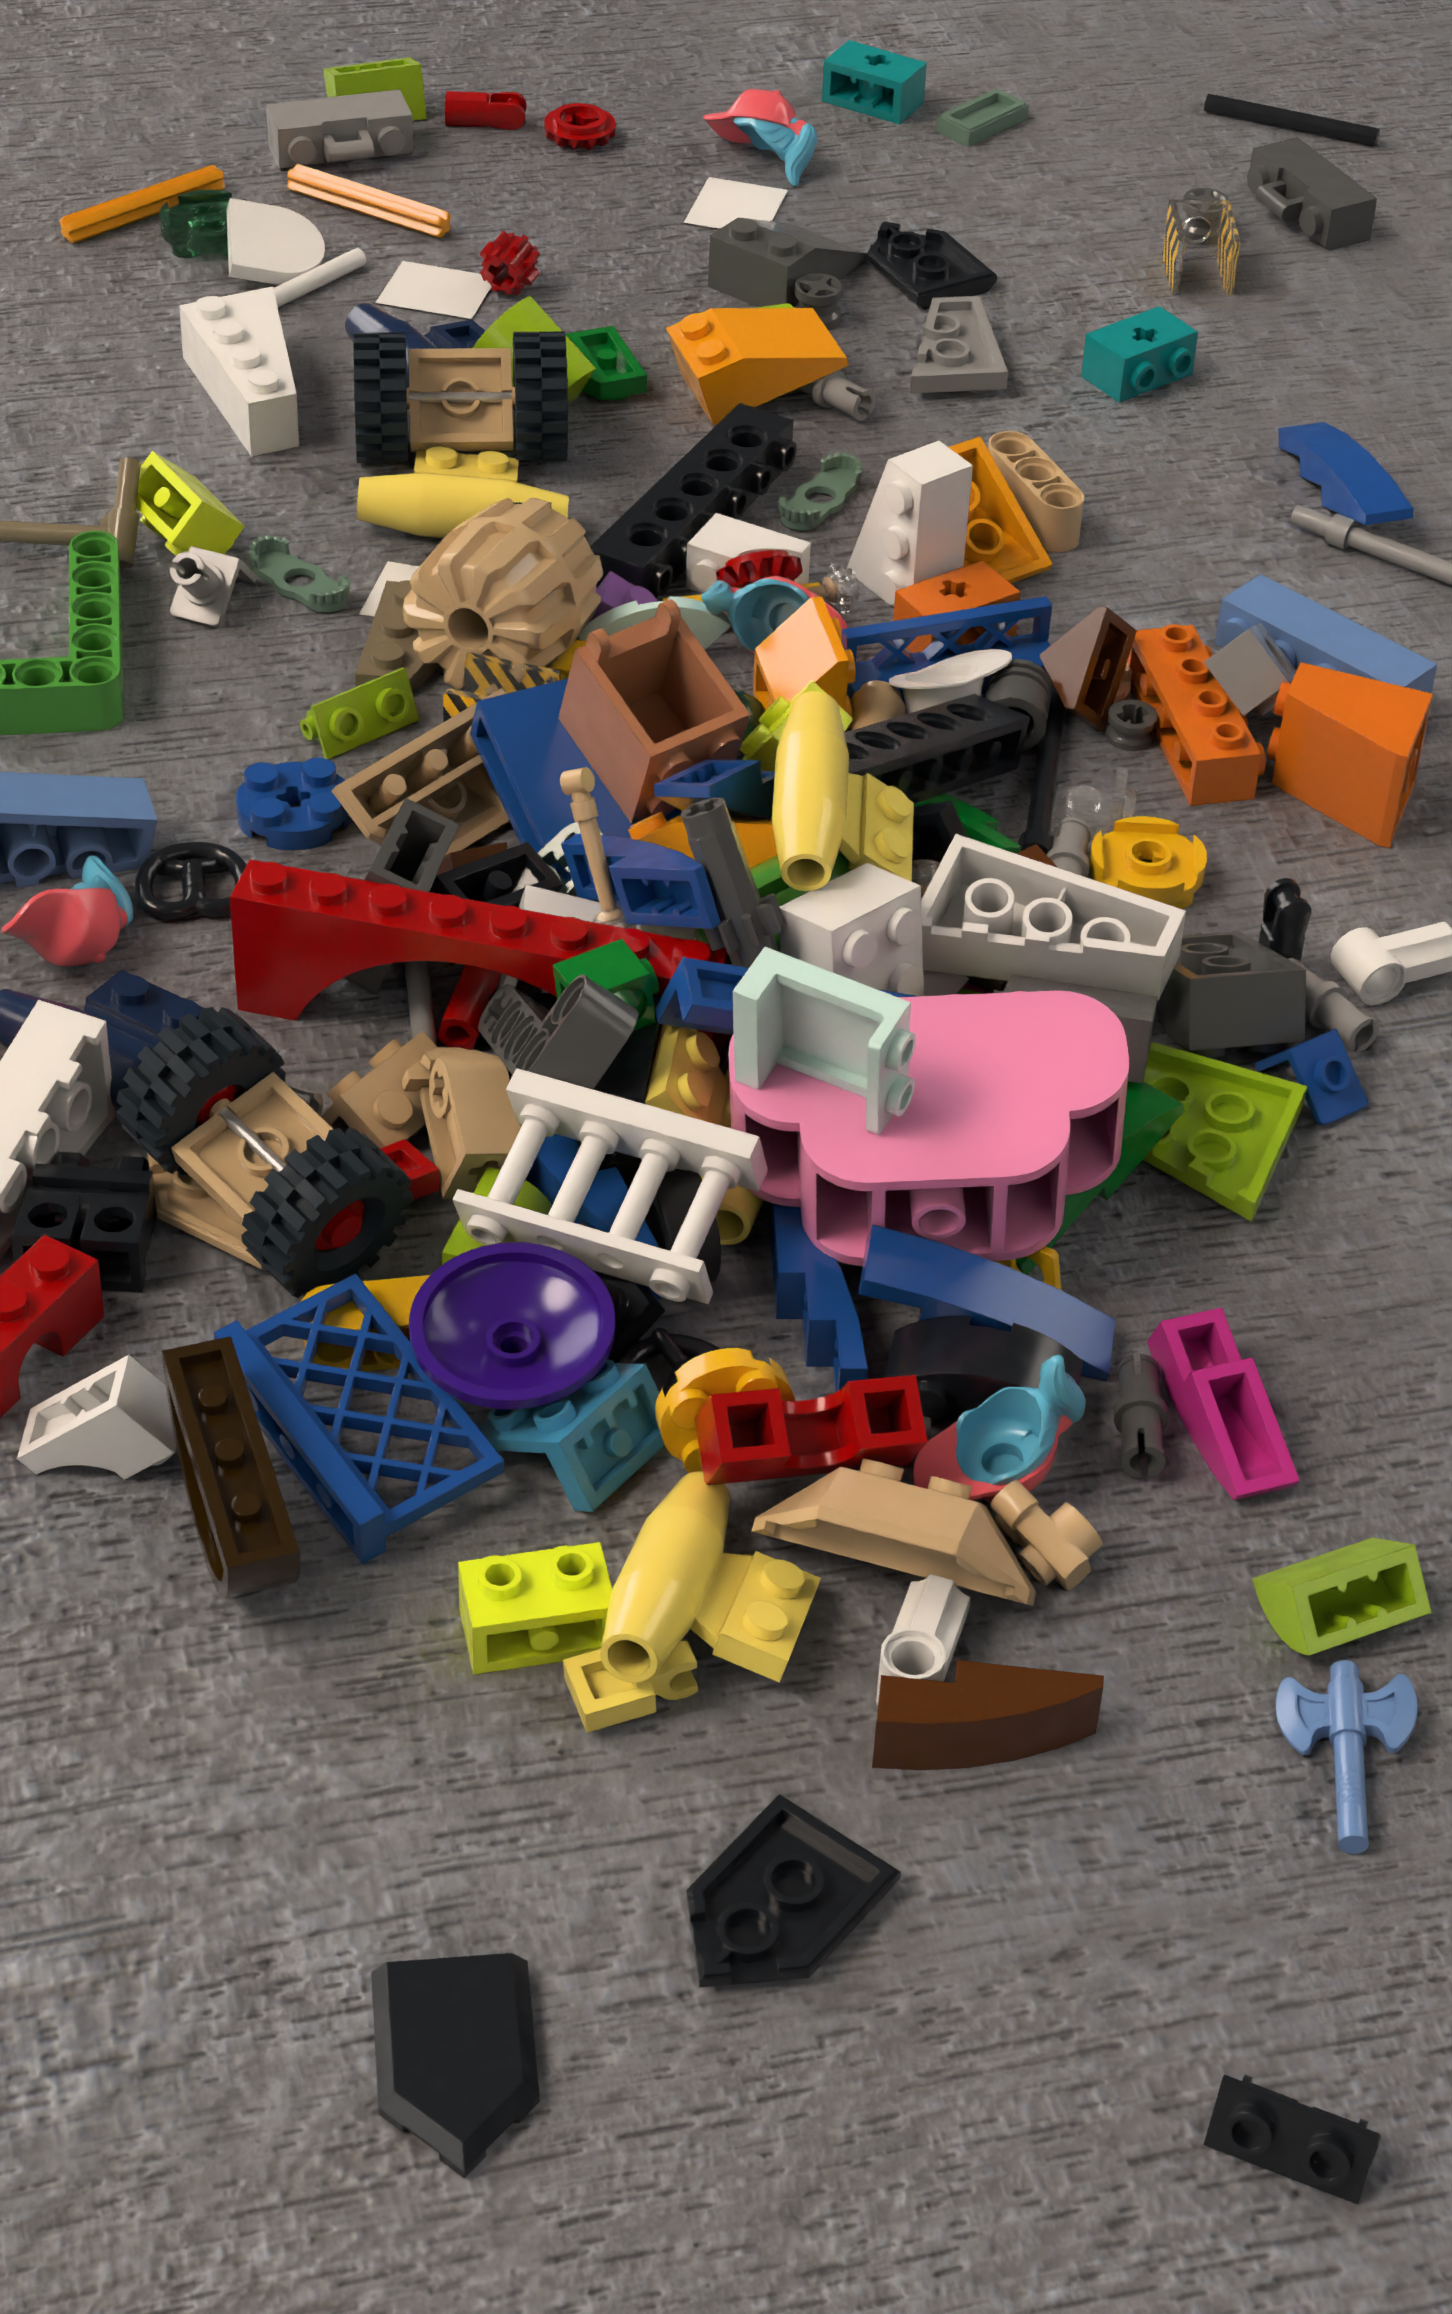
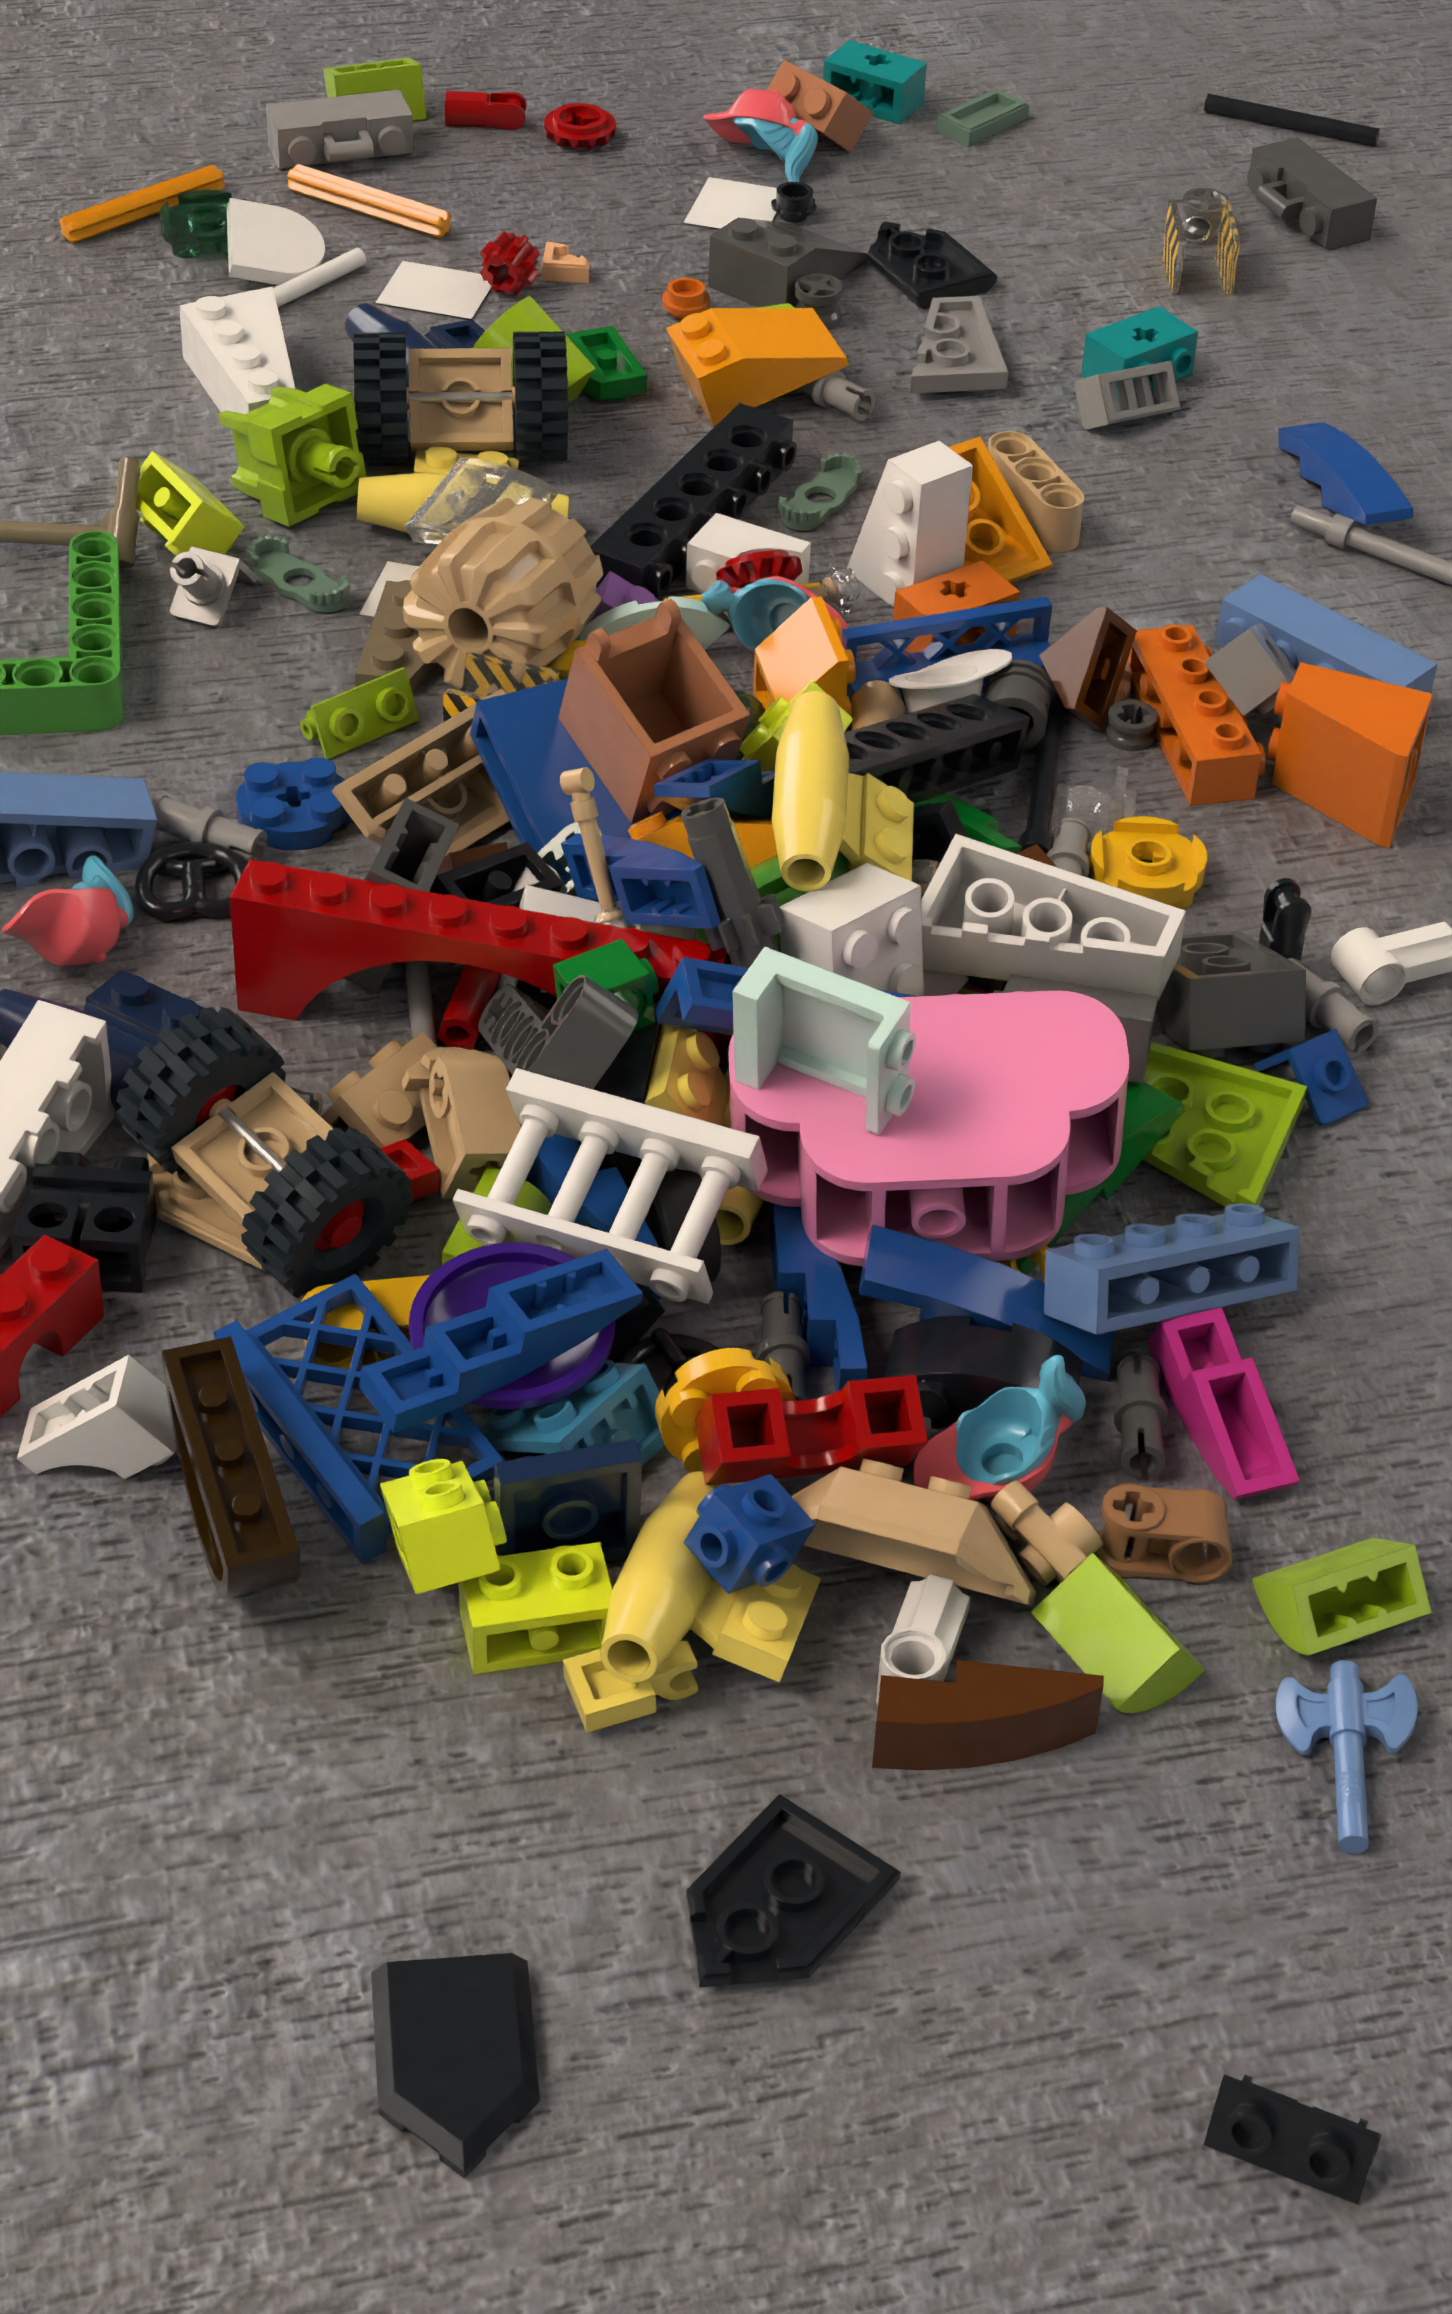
(208, 826): none -> light grey pin
(297, 451): none -> lime piece
(443, 1524): none -> neon yellow brick
(468, 490): none -> clear slope
(488, 1348): none -> blue slope
(562, 266): none -> light nougat tile
(571, 1499): none -> dark blue plate
(685, 297): none -> orange plate
(748, 1533): none -> blue brick
(784, 1339): none -> dark grey pin
(794, 201): none -> black plate
(827, 108): none -> nougat brick
(1099, 399): none -> light grey slope
(1118, 1637): none -> lime brick
(1169, 1533): none -> medium nougat piece
(1170, 1269): none -> medium blue brick

